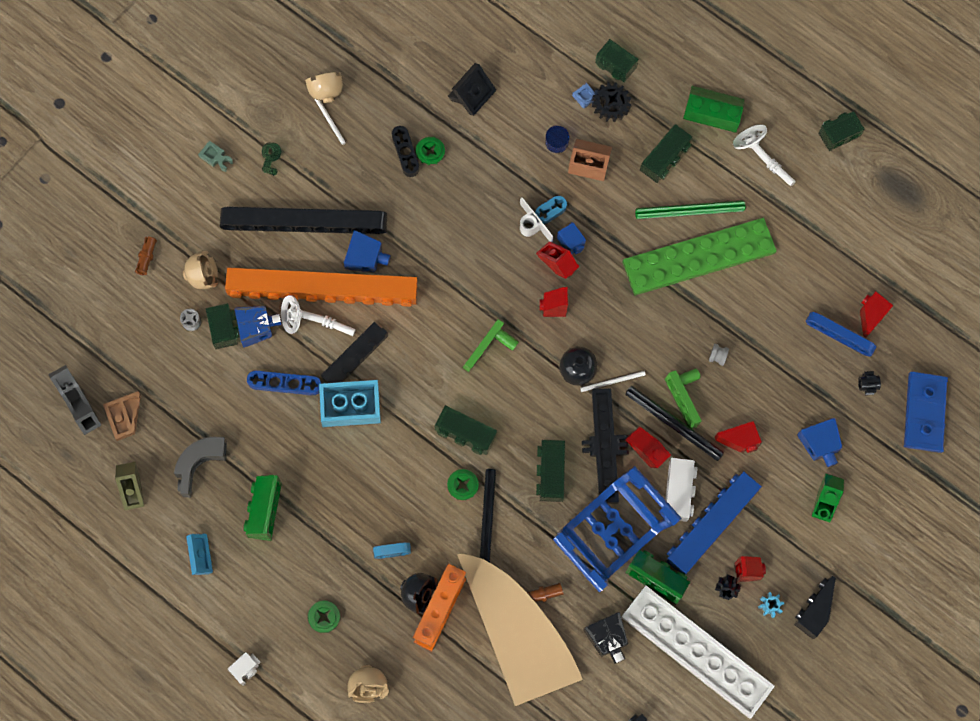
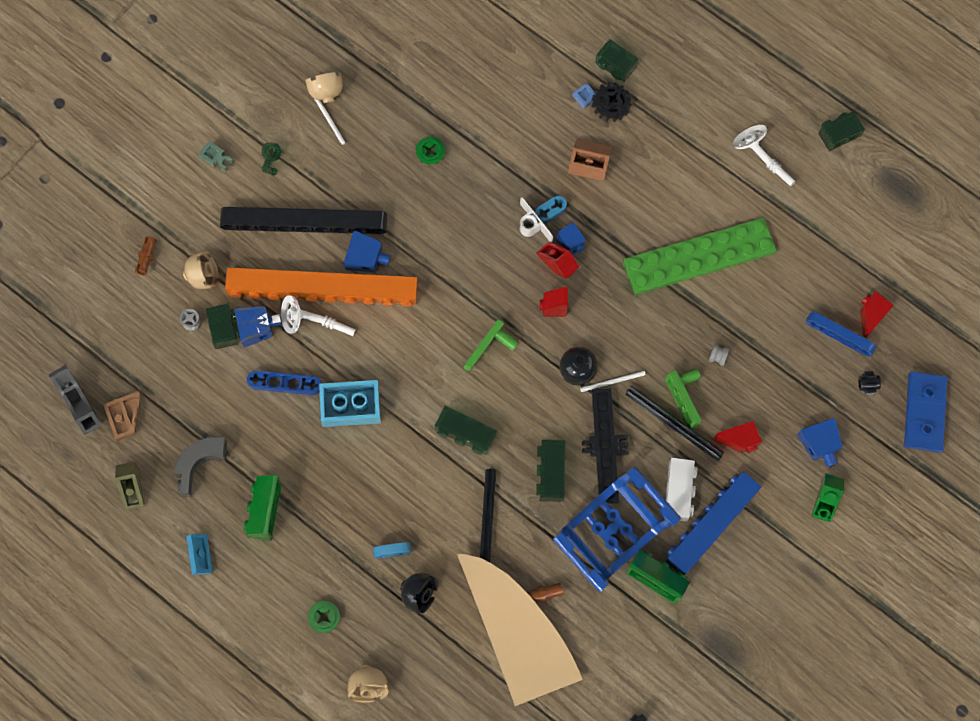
(244, 667): white brick -> none
(355, 354): black hinge -> none
(404, 158): black beam -> none
(439, 607): orange fence -> none
(463, 475): green gear -> none
(472, 89): black bracket -> none
(557, 139): clear blue piece -> none
(608, 637): black torso -> none
(648, 448): red slope -> none
(666, 154): clear green brick -> none
(690, 209): green axle -> none
(698, 652): white plate -> none
(714, 109): green slope -> none
(728, 587): black gear -> none
(749, 569): red slope -> none
(776, 607): medium azure gear -> none
(817, 613): black slope -> none

